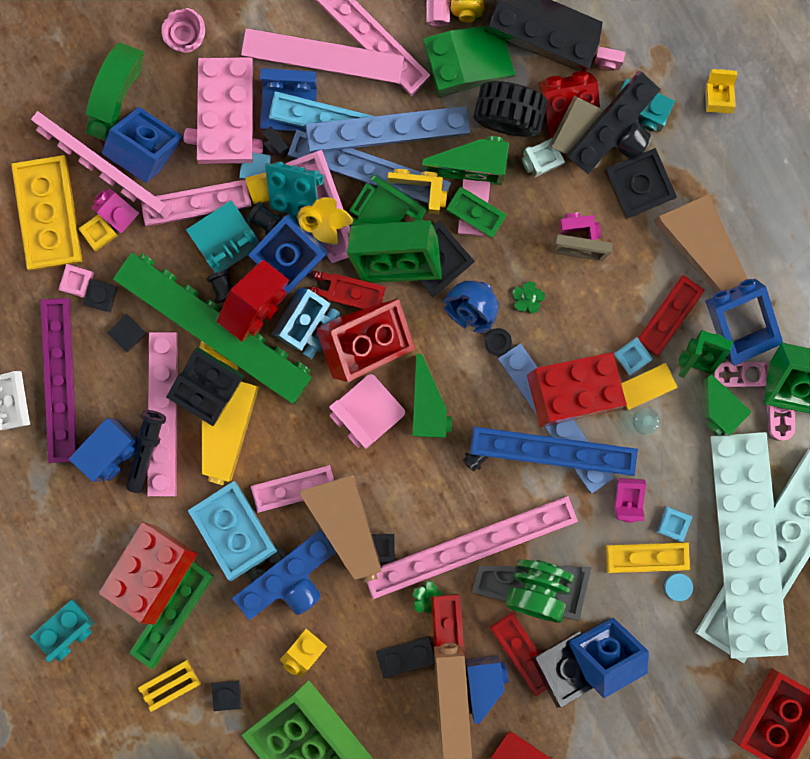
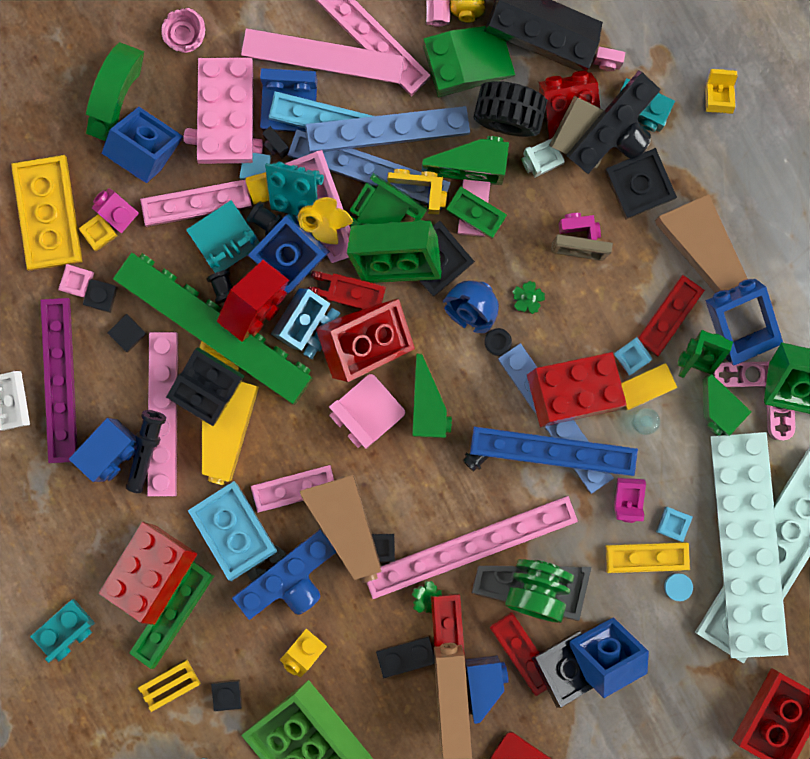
(109, 173): bright pink plate -> none

